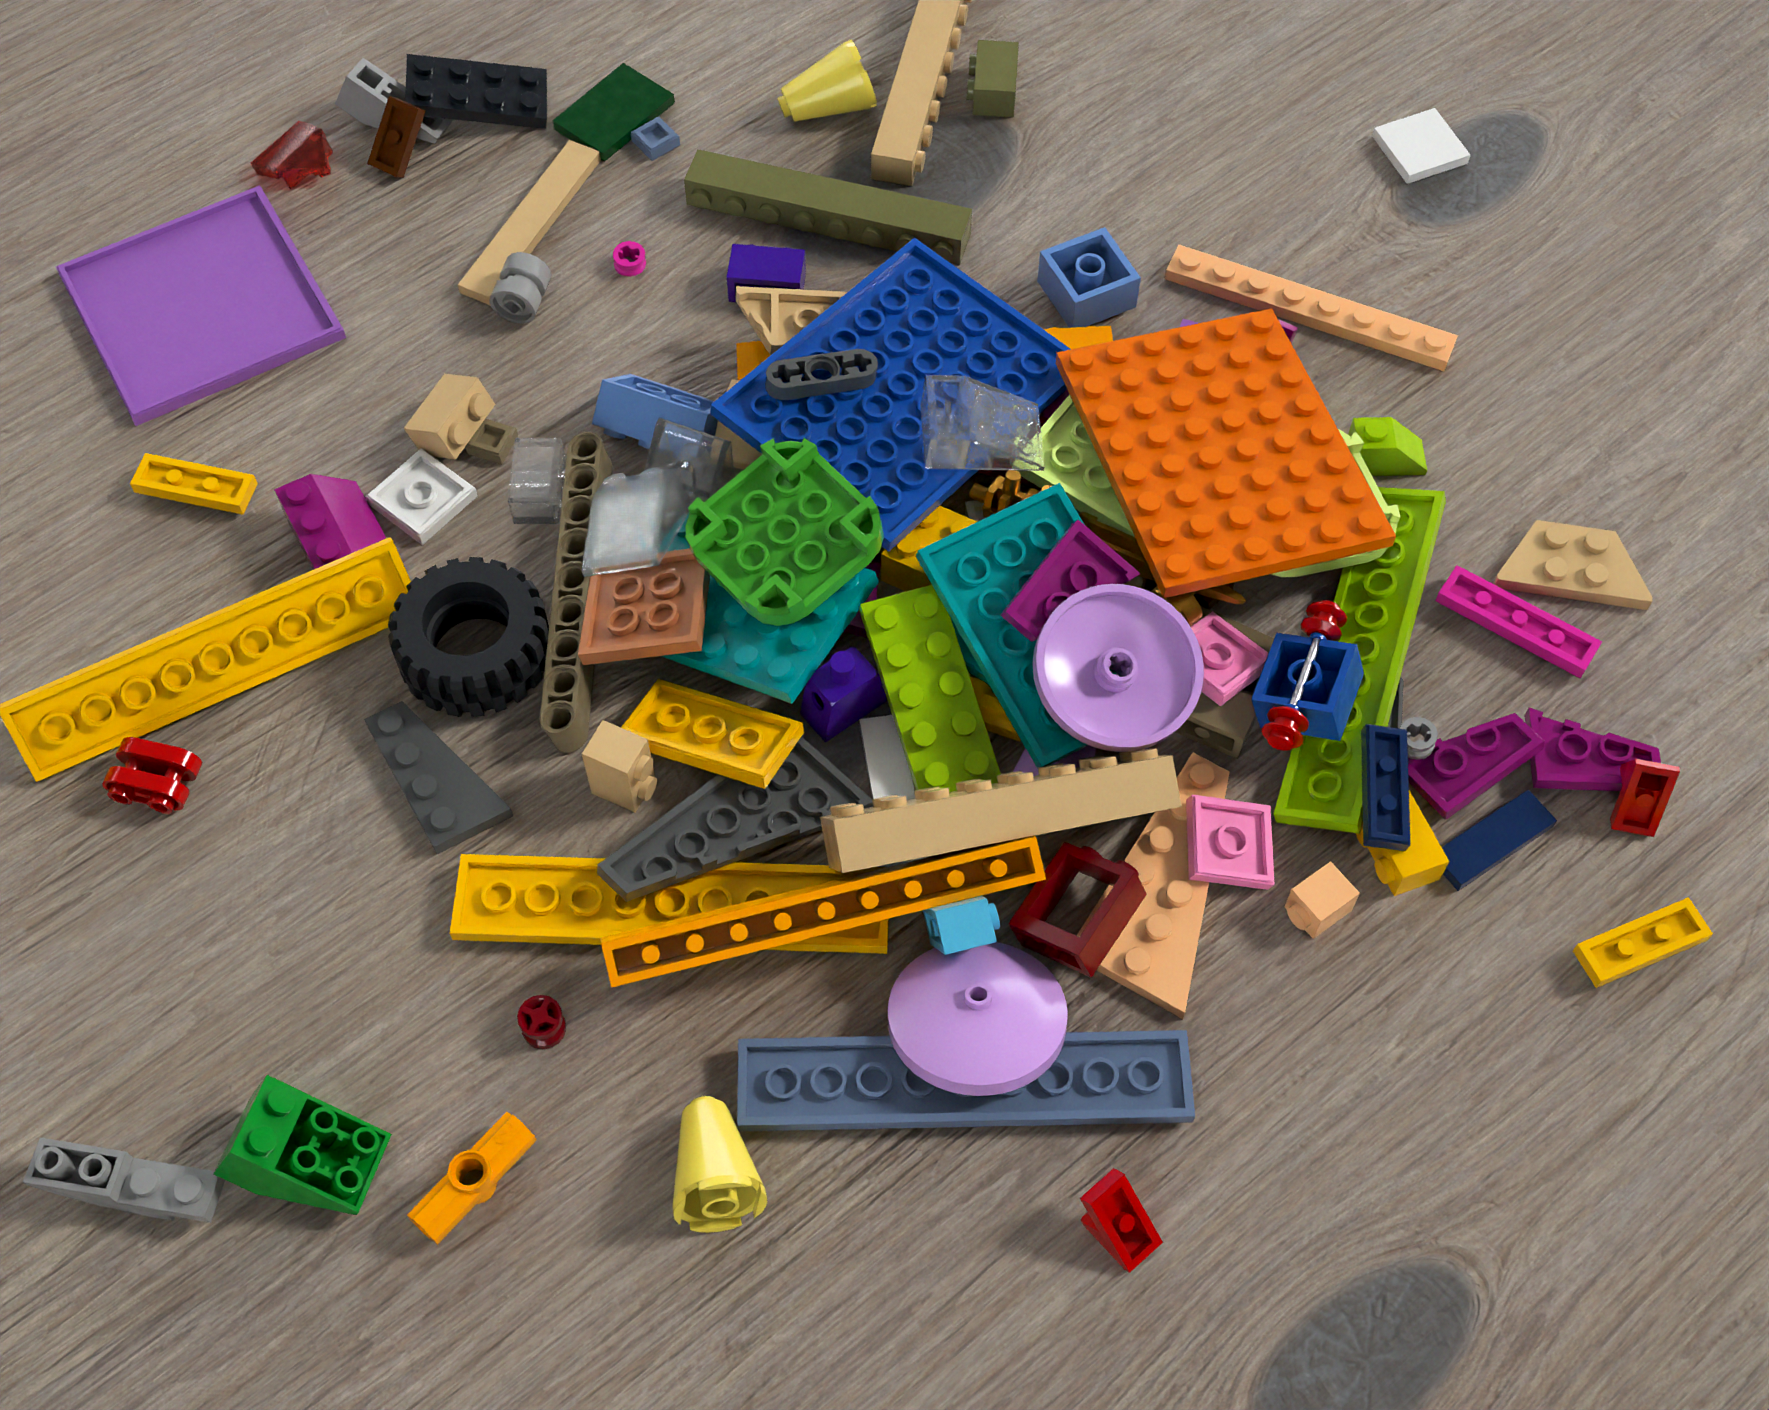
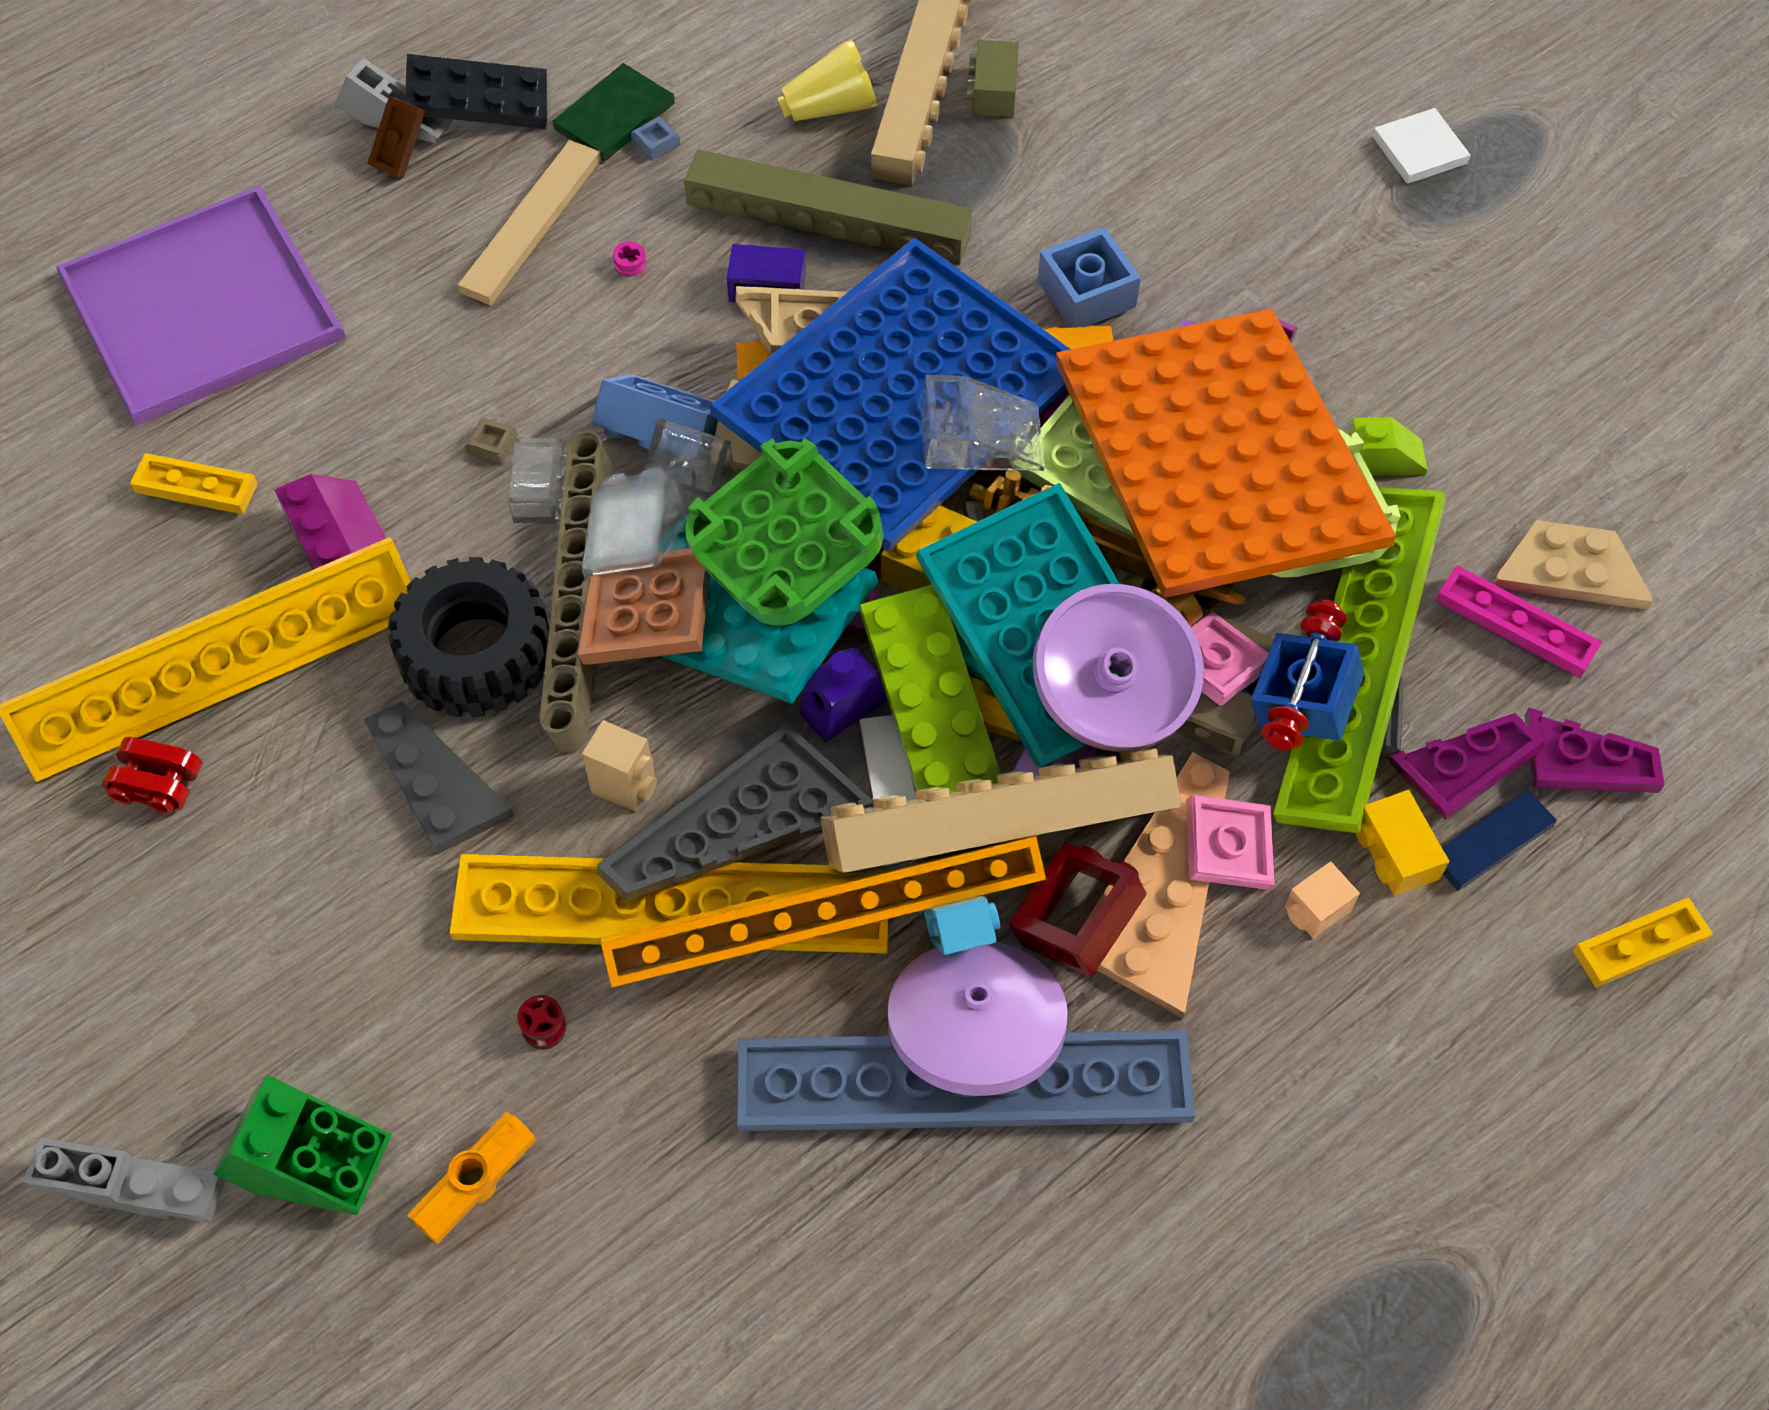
(296, 155): clear red slope -> none
(421, 496): white tile -> none
(450, 416): tan brick -> none
(520, 287): light grey wheel -> none
(714, 733): yellow tile -> none
(714, 1170): light yellow cone -> none
(811, 386): dark grey beam -> none
(1071, 566): magenta wing -> none
(1119, 1220): red slope -> none
(1311, 307): light nougat plate -> none
(1385, 787): dark blue tile -> none
(1419, 725): light grey bush -> none
(1643, 796): red slope -> none

